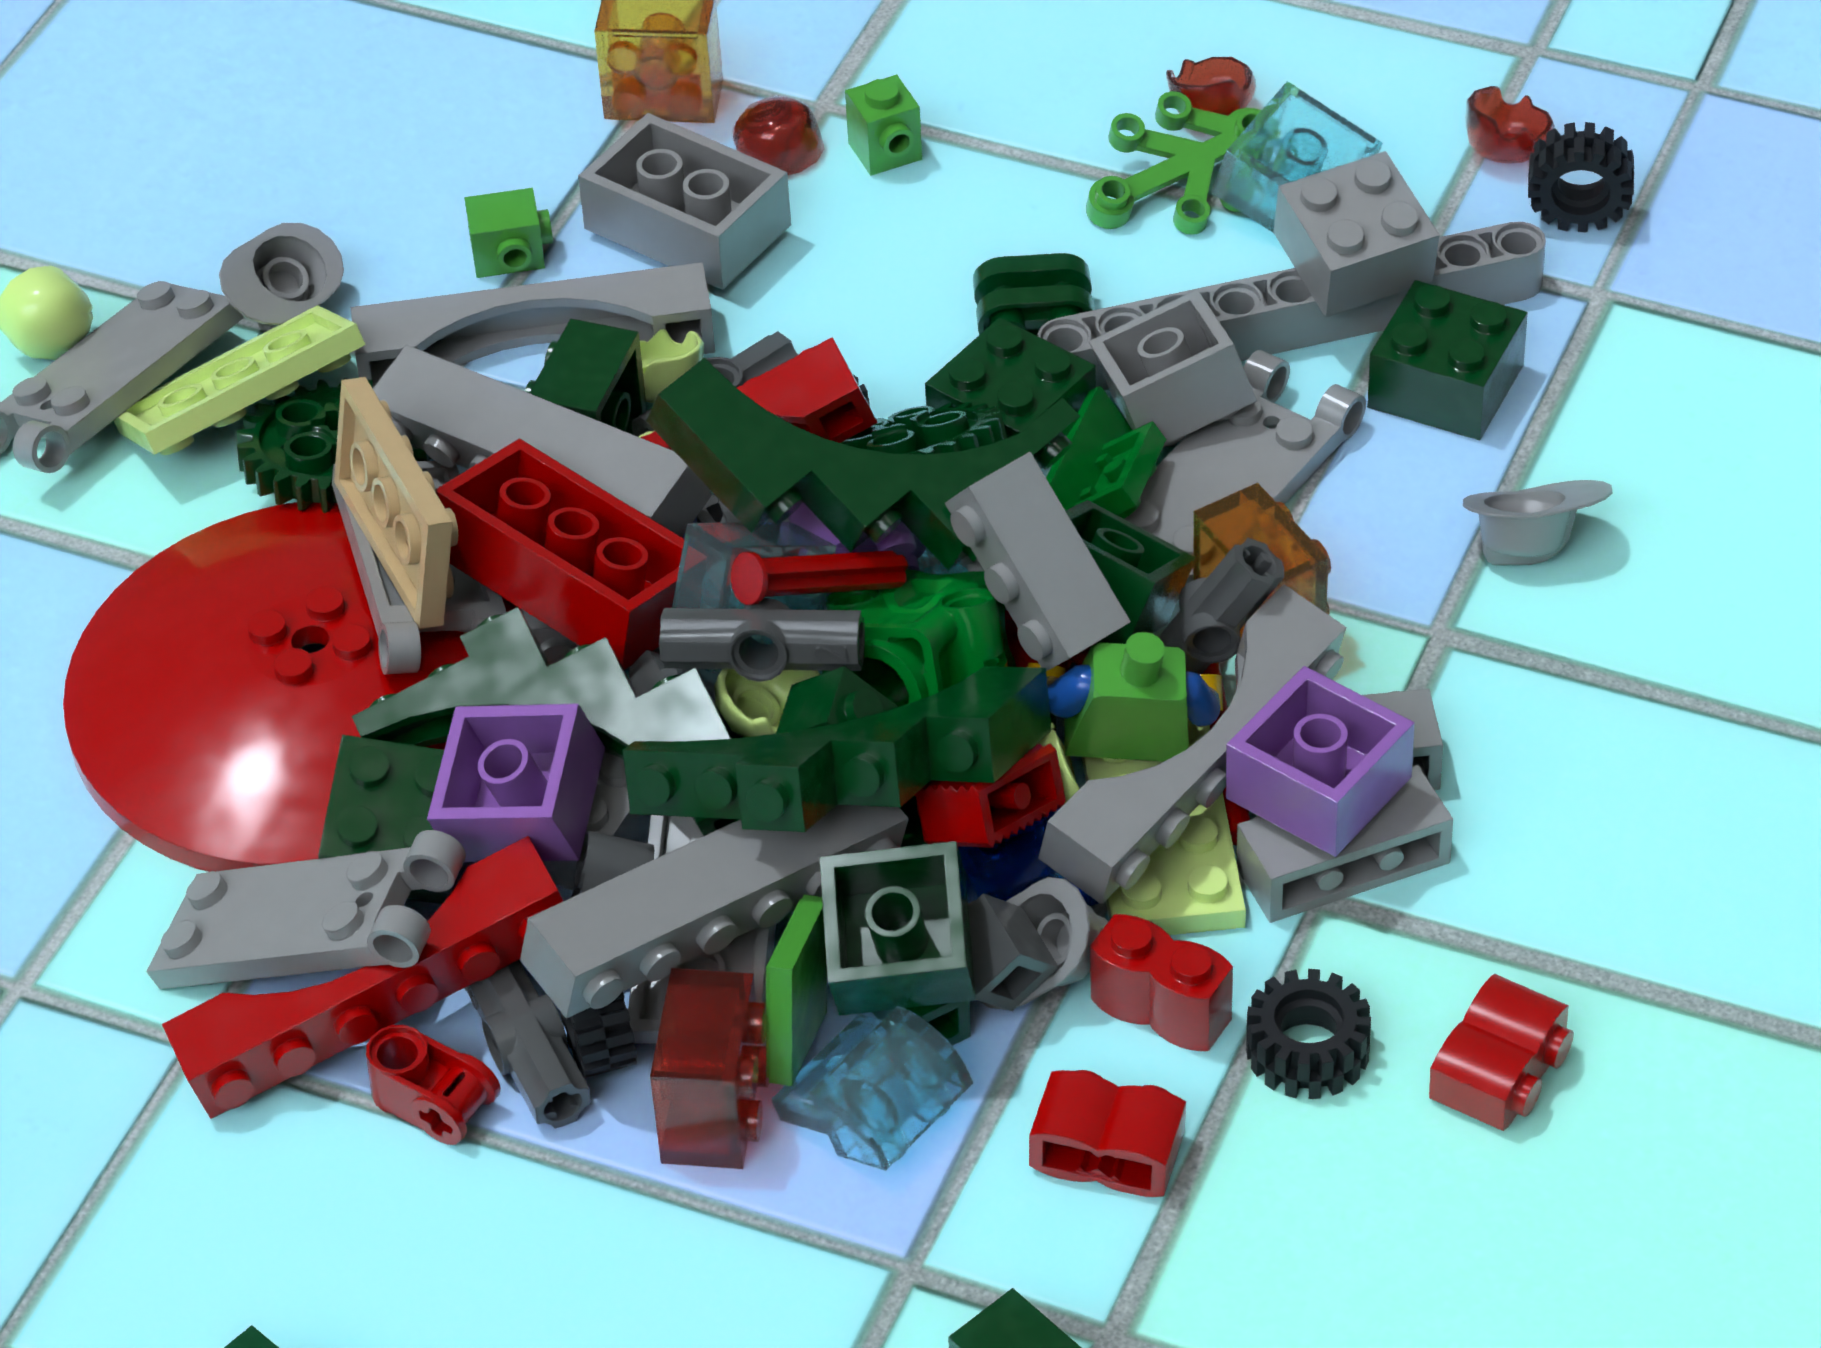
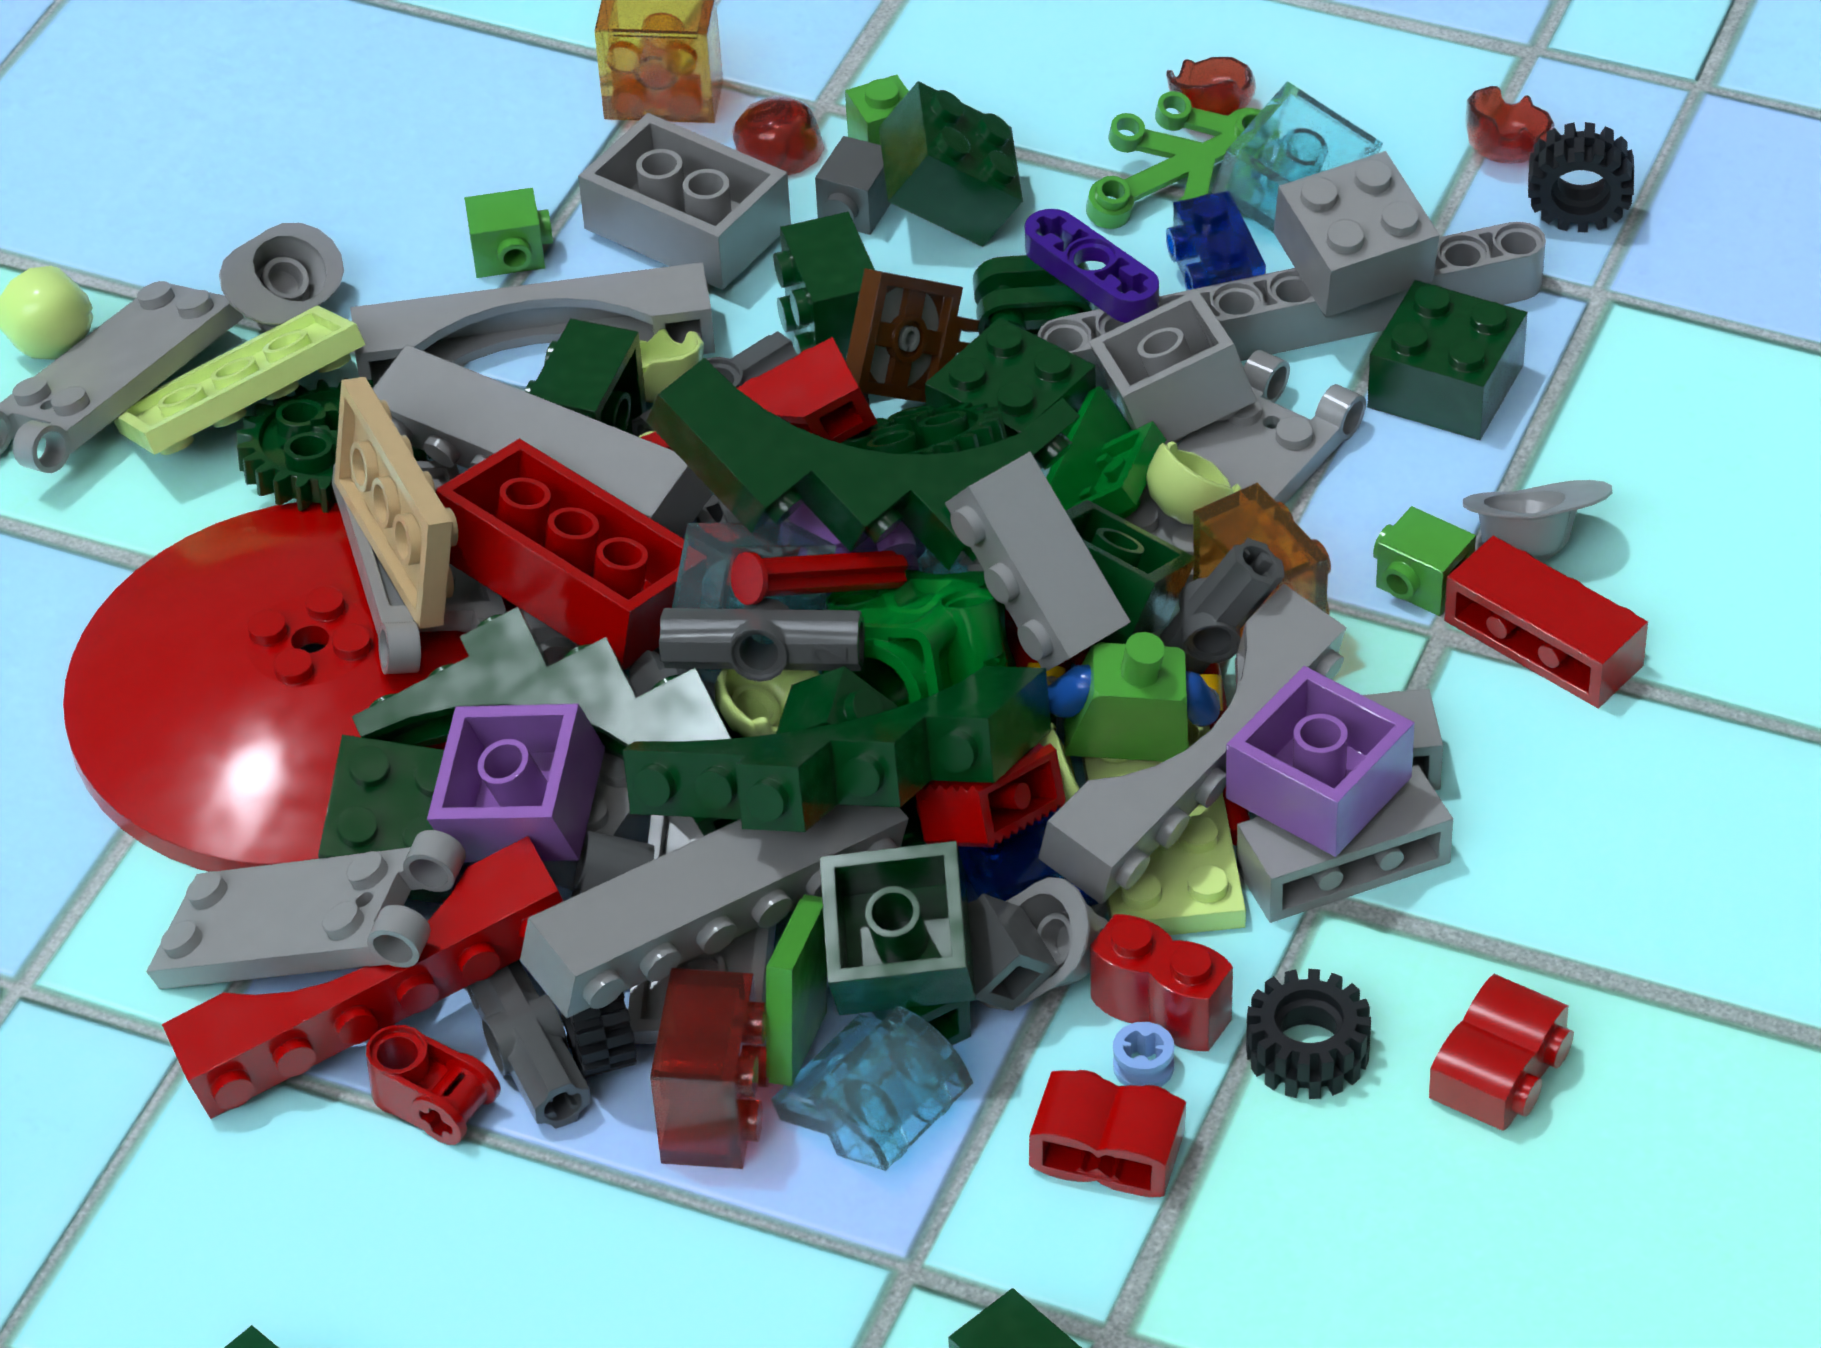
(822, 279): none -> dark green brick
(853, 183): none -> dark grey brick
(904, 333): none -> reddish brown piece
(950, 163): none -> dark green brick
(1061, 242): none -> dark purple beam
(1147, 1040): none -> light blue bush
(1184, 482): none -> yellowish green hair
(1212, 241): none -> clear blue brick
(1419, 556): none -> bright green brick
(1546, 621): none -> red brick

